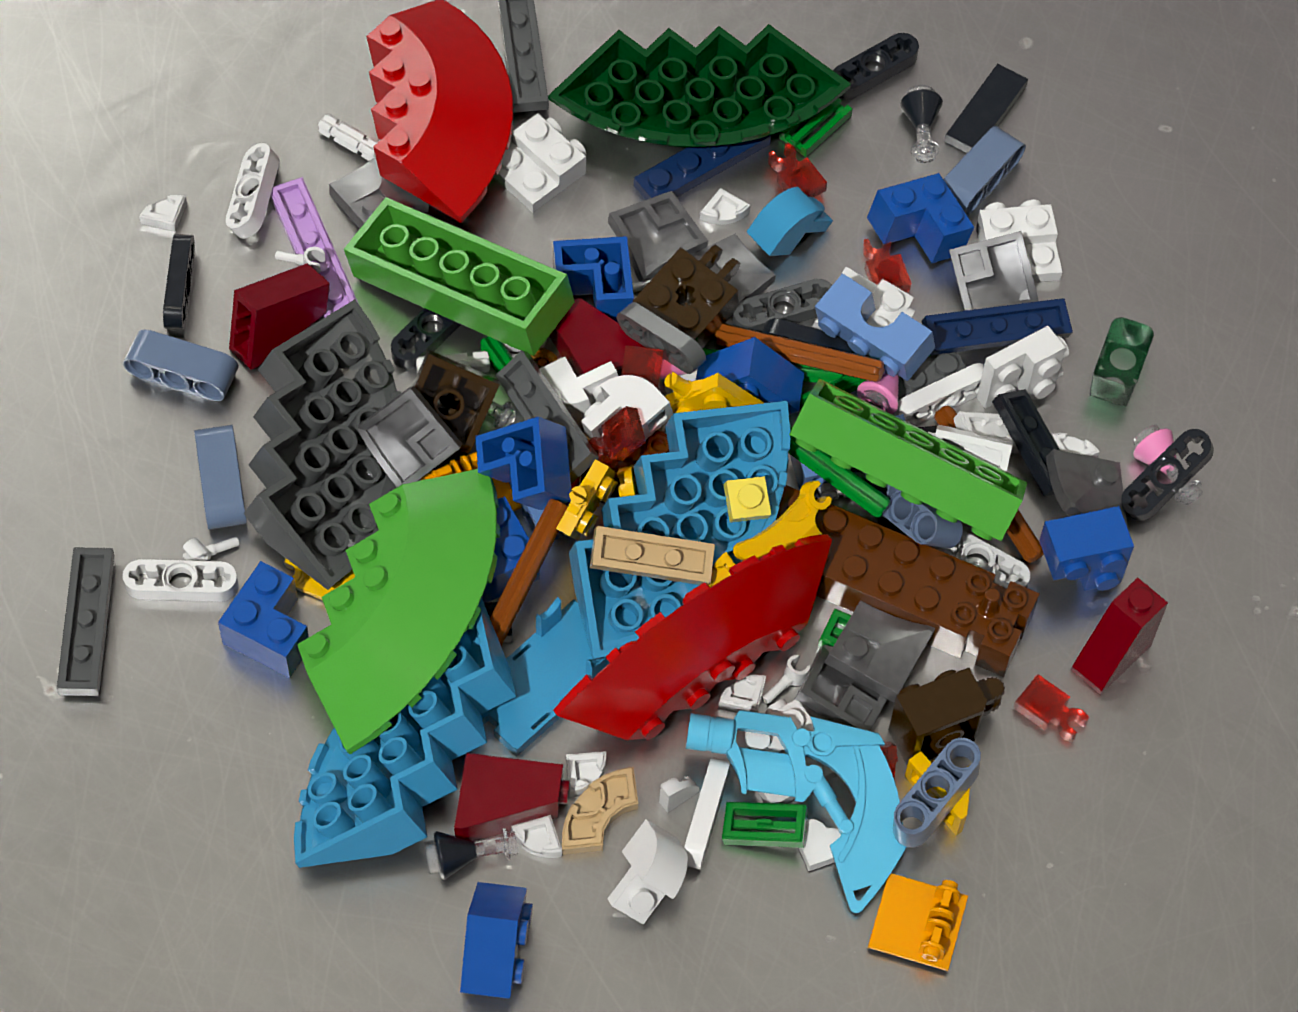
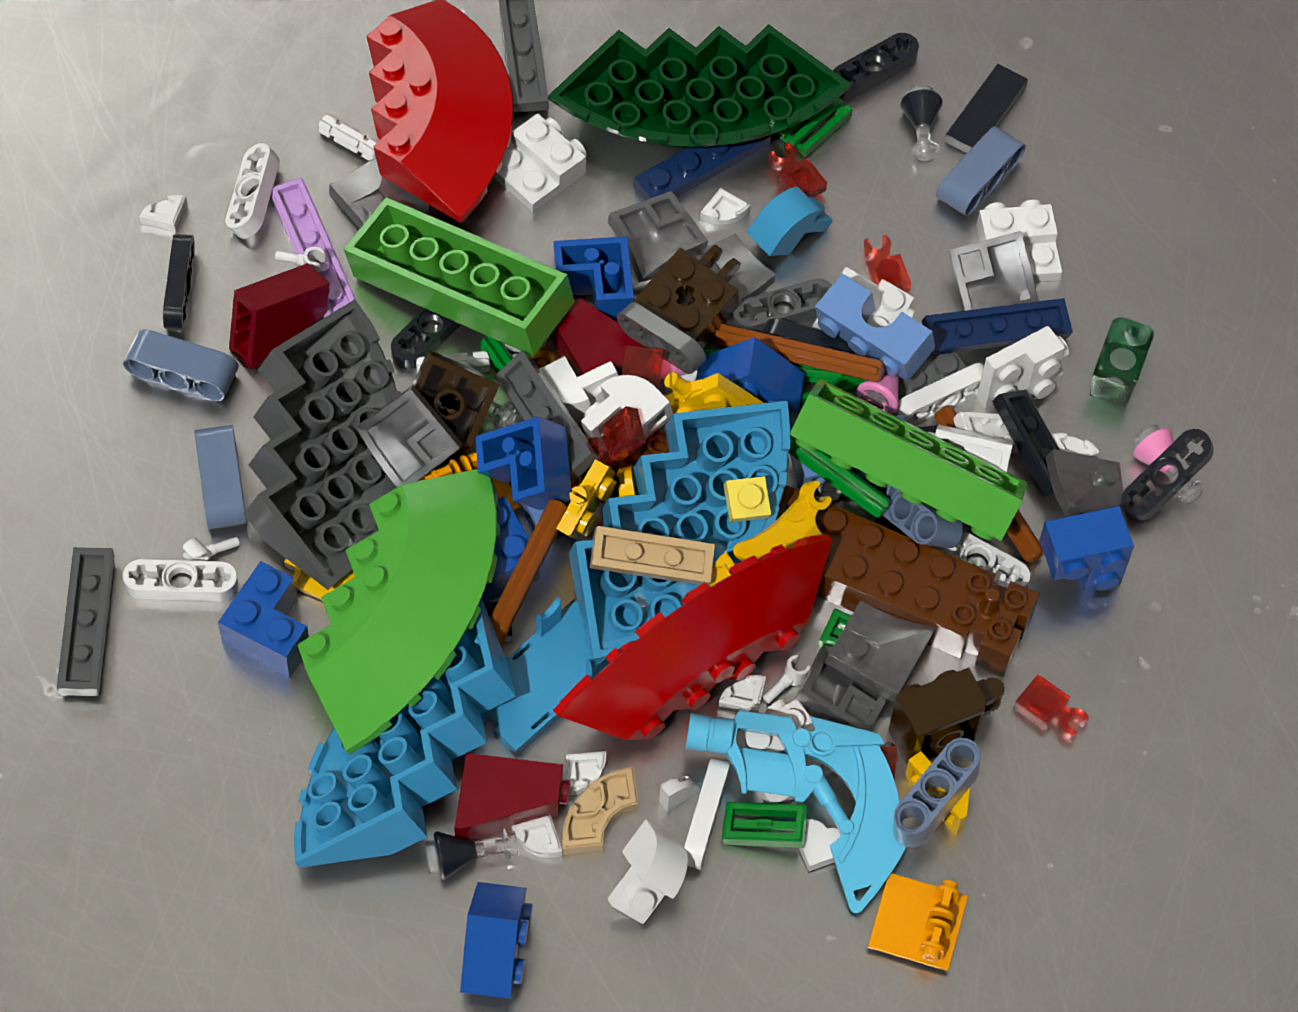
(921, 210): blue brick -> none
(1120, 636): dark red slope -> none

